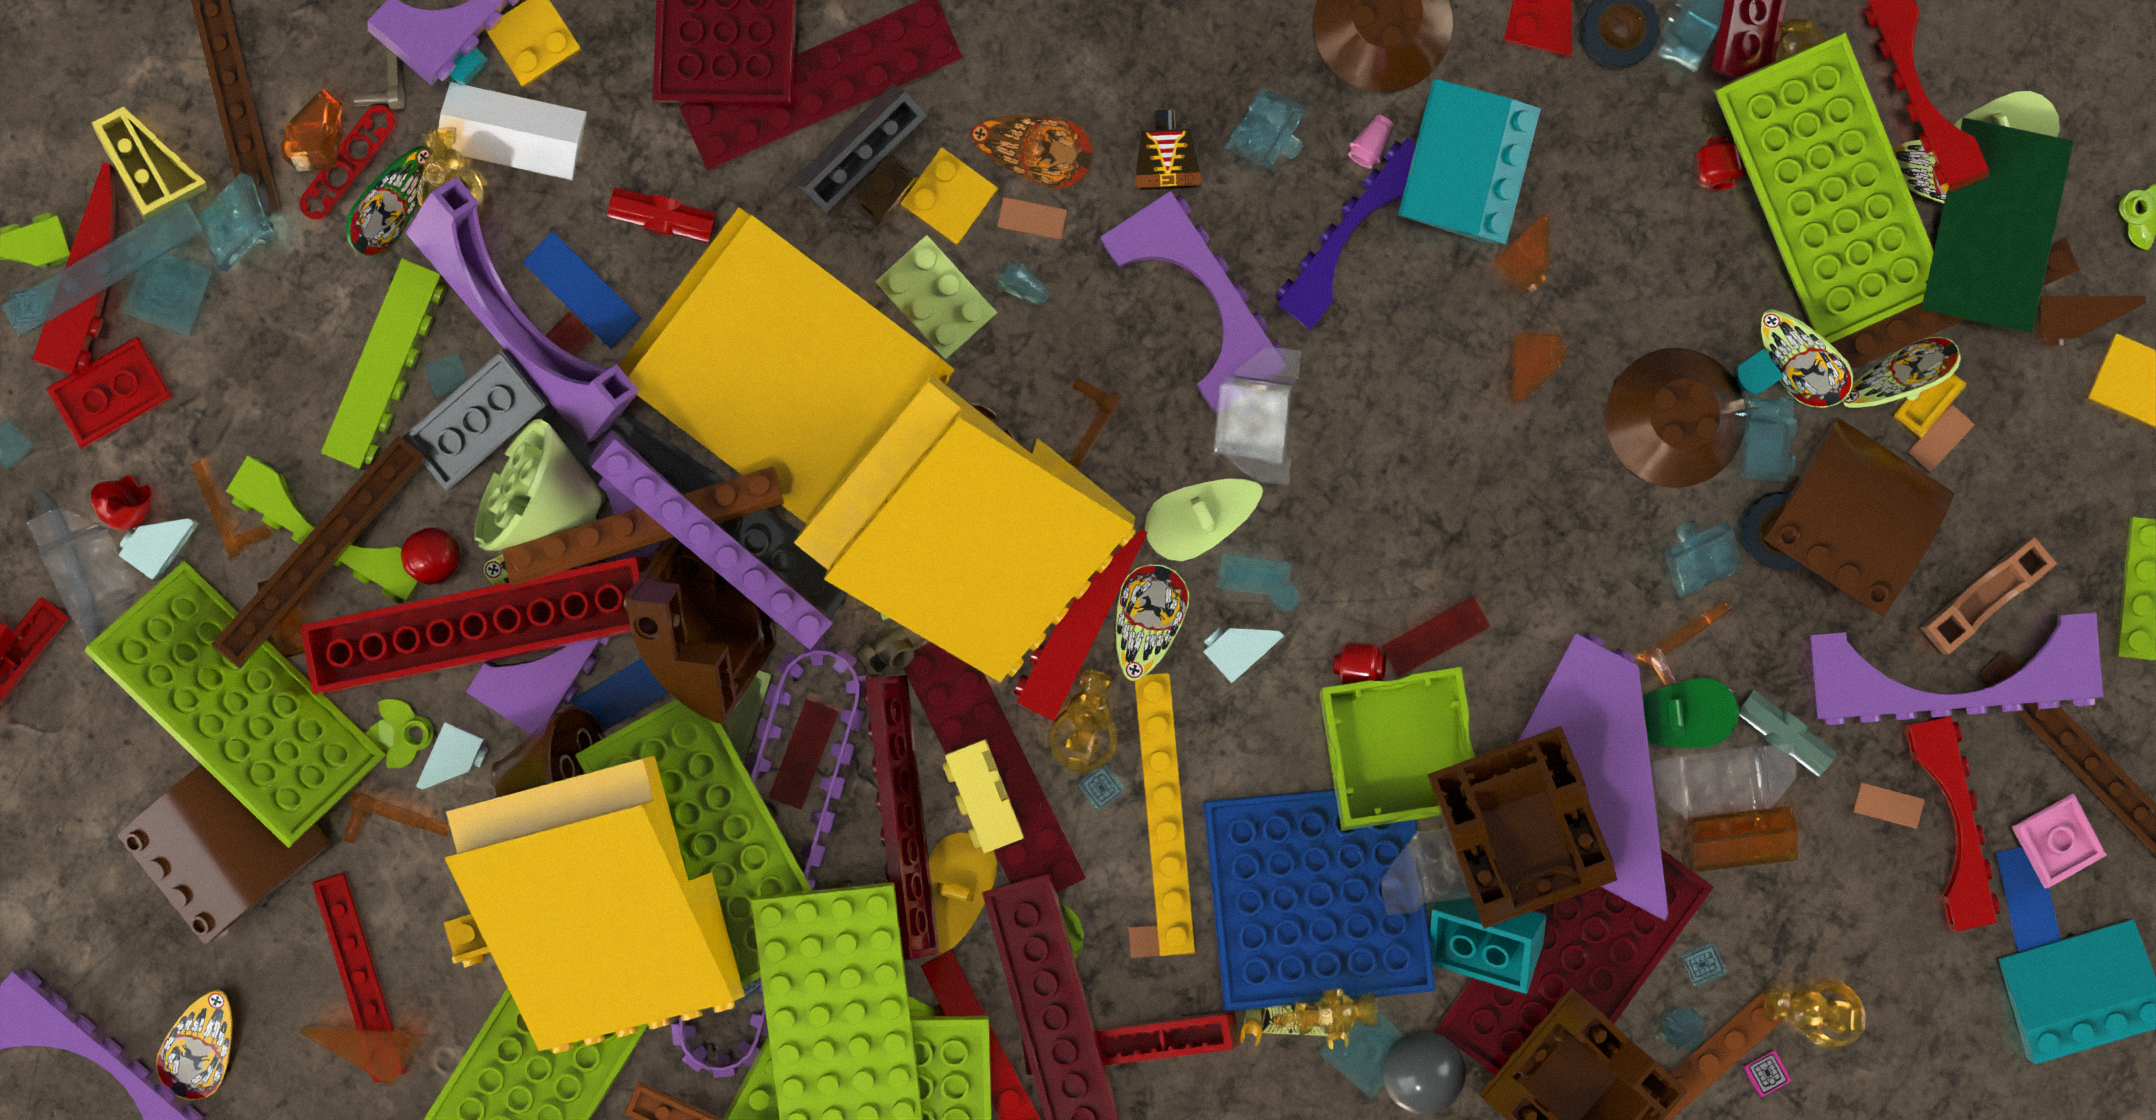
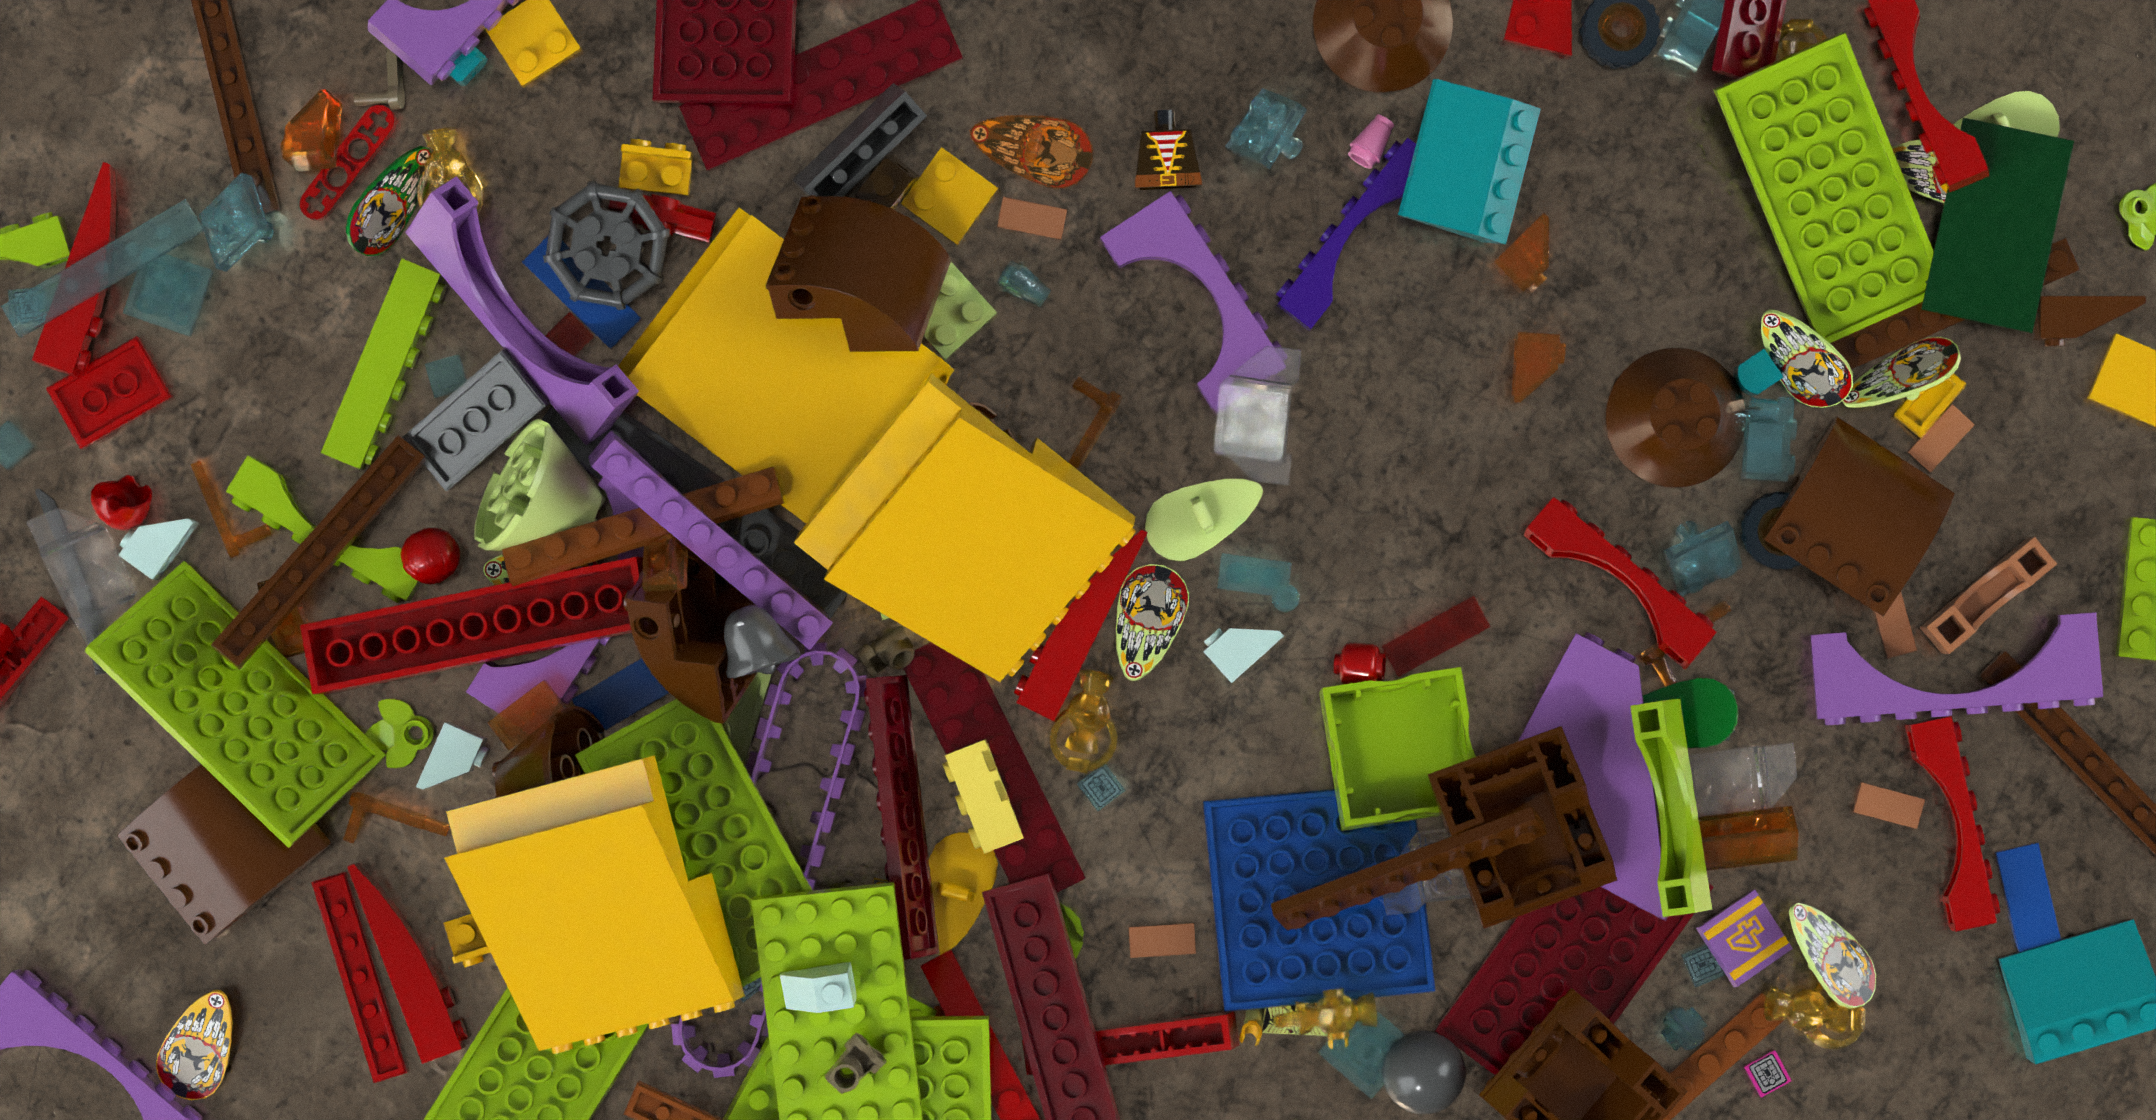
(145, 165): light yellow wedge -> none
(370, 1049): clear orange slope -> none
(411, 973): none -> red slope
(514, 130): white slope -> none
(526, 714): none -> clear orange plate
(590, 256): none -> dark grey plate
(656, 168): none -> yellow bracket
(665, 564): none -> clear orange slope
(755, 642): none -> dark grey piece
(803, 754): clear red plate -> none
(819, 988): none -> light aqua slope
(859, 1058): none -> dark tan plate
(862, 267): none -> reddish brown slope
(1164, 815): yellow plate -> none
(1409, 868): none -> reddish brown plate
(1498, 954): teal slope -> none
(1564, 535): none -> red arch
(1682, 870): none -> lime arch
(1720, 164): red head -> none
(1744, 938): none -> medium lavender tile
(1783, 728): sand green piece -> none
(1834, 956): none -> shield
(1895, 630): none -> nougat piece
(2059, 840): bright pink tile -> none

